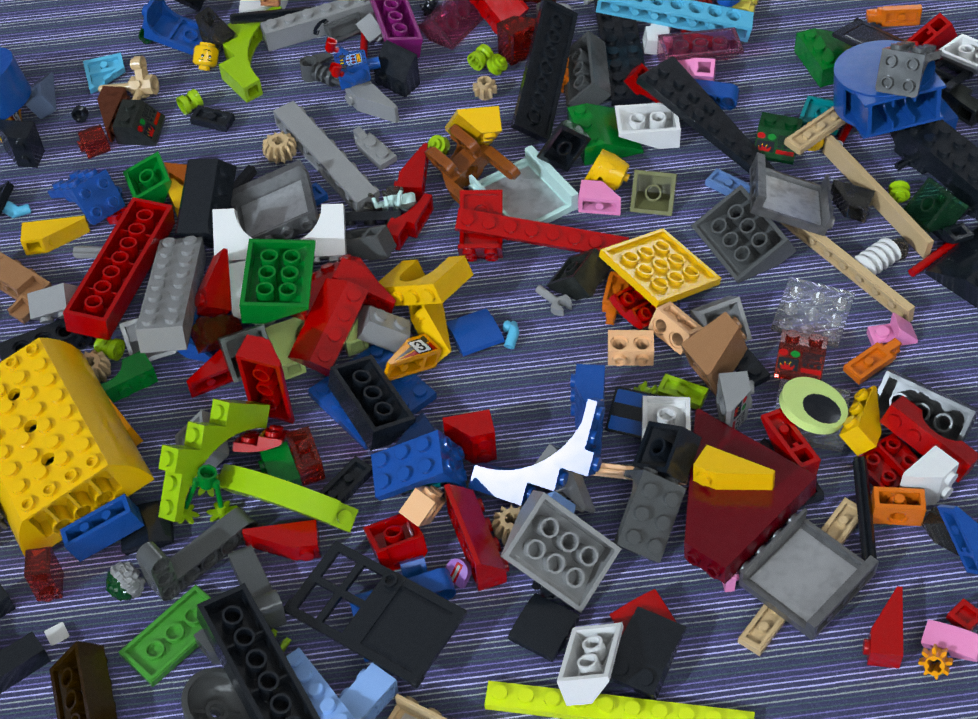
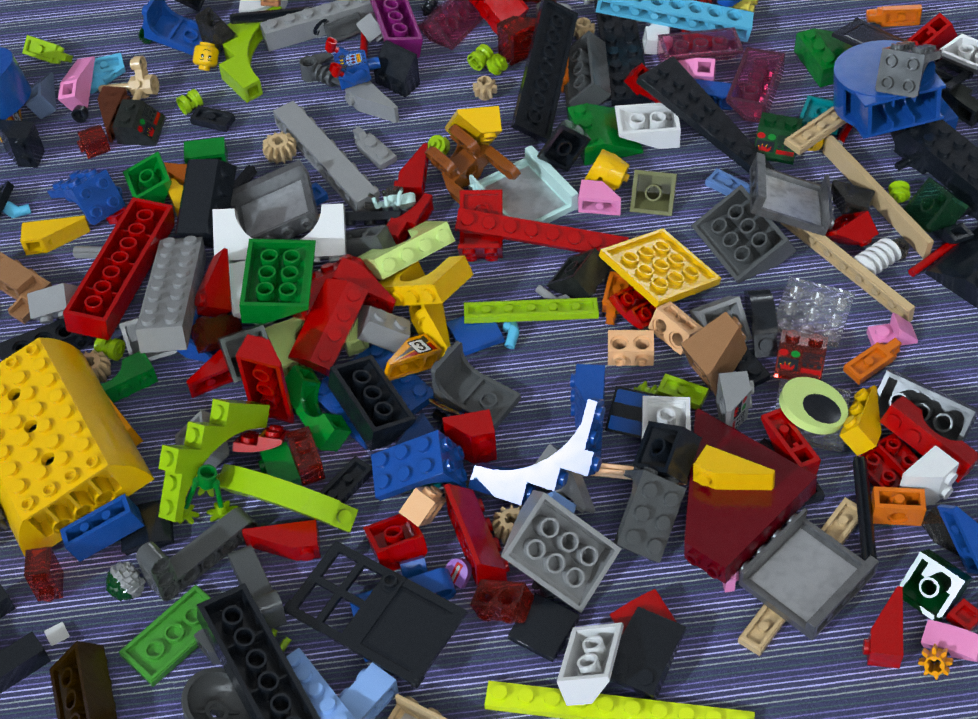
(45, 50): none -> lime hinge
(76, 84): none -> bright pink slope
(206, 149): none -> green brick
(326, 429): none -> green arch
(424, 240): none -> yellowish green arch
(445, 408): none -> black shield
(468, 390): none -> dark grey bracket
(502, 601): none -> clear red brick
(531, 310): none -> lime tile
(582, 26): none -> tan gear
(756, 83): none -> clear pink slope
(763, 318): none -> black arch
(853, 229): none -> red slope
(933, 585): none -> dark green slope

